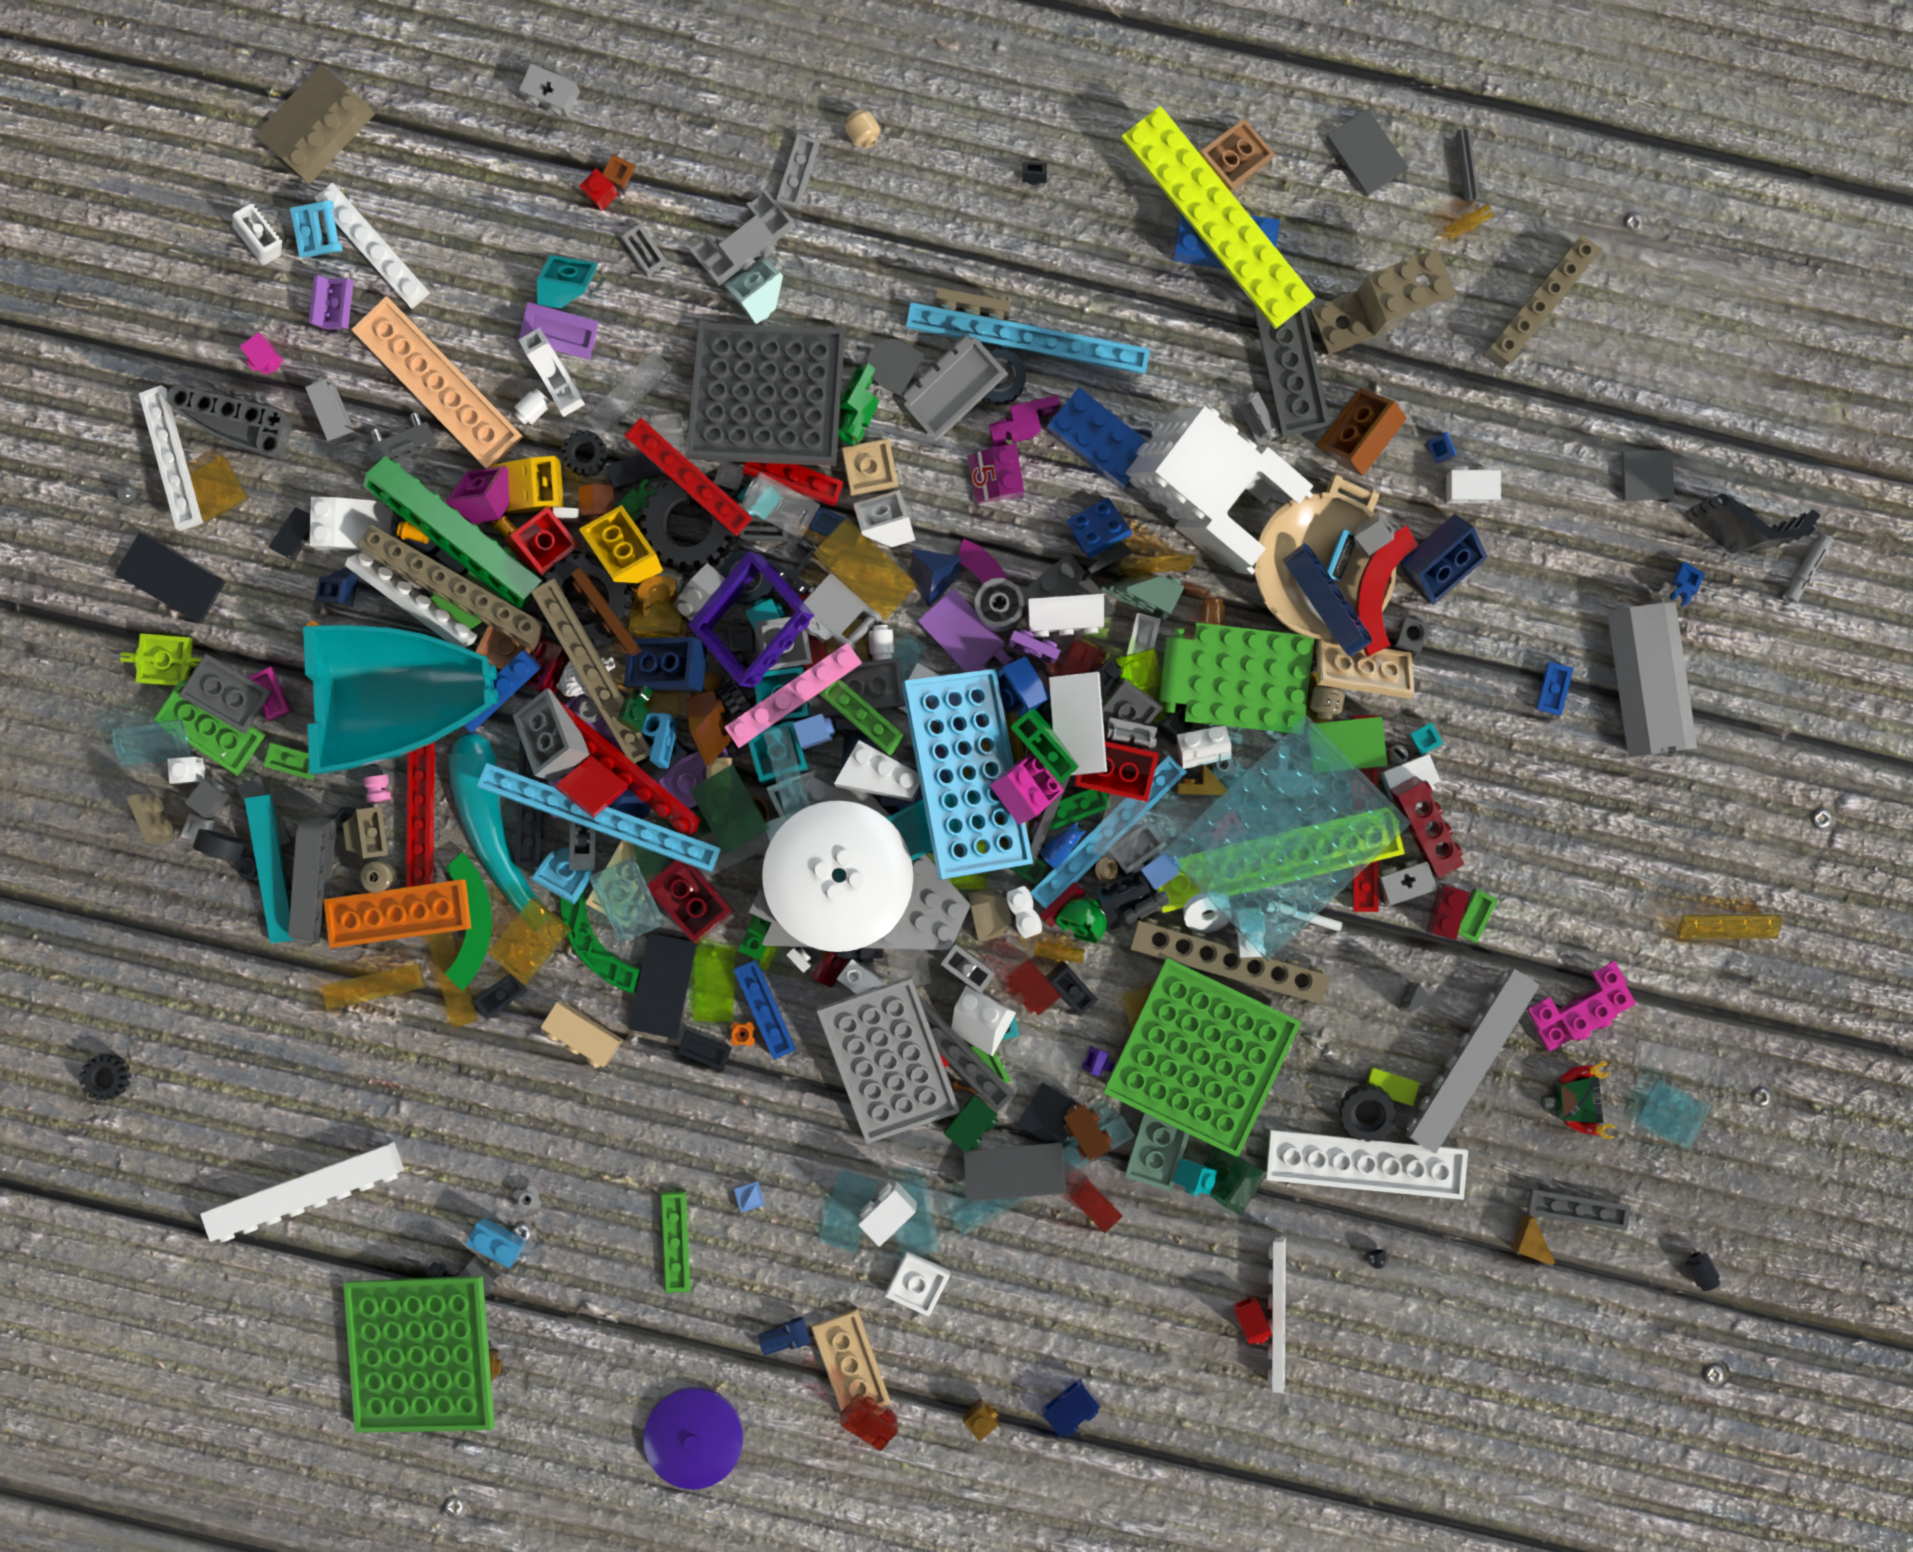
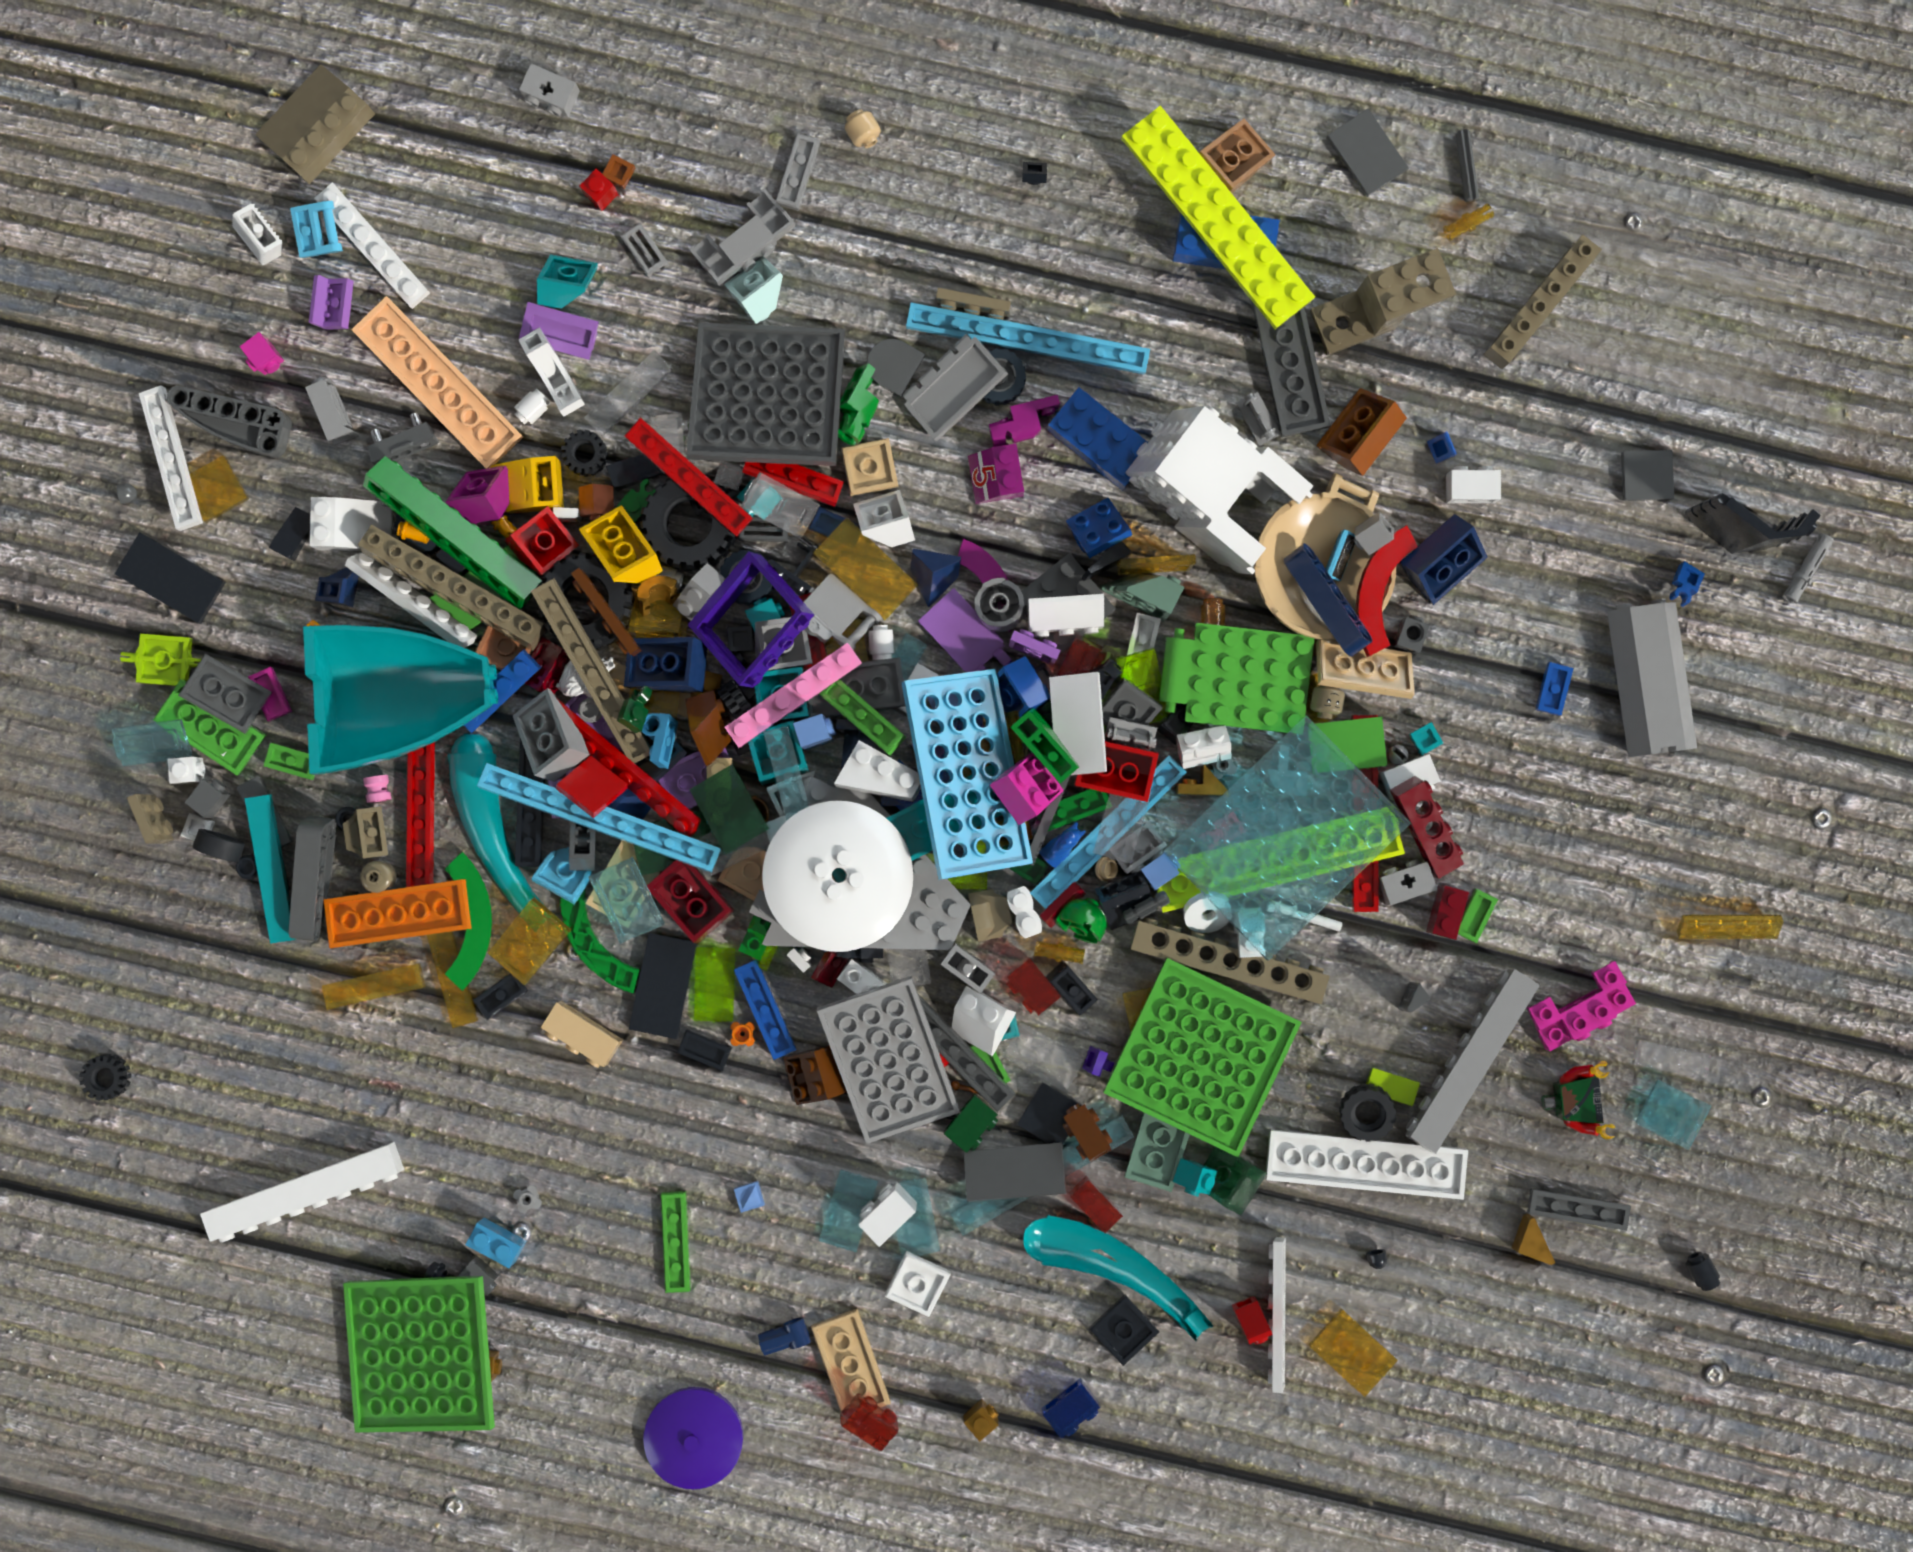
(745, 875): none -> light nougat tile
(814, 1075): none -> reddish brown slope
(1069, 1246): none -> teal animal
(1124, 1329): none -> black plate
(1353, 1352): none -> clear yellow tile

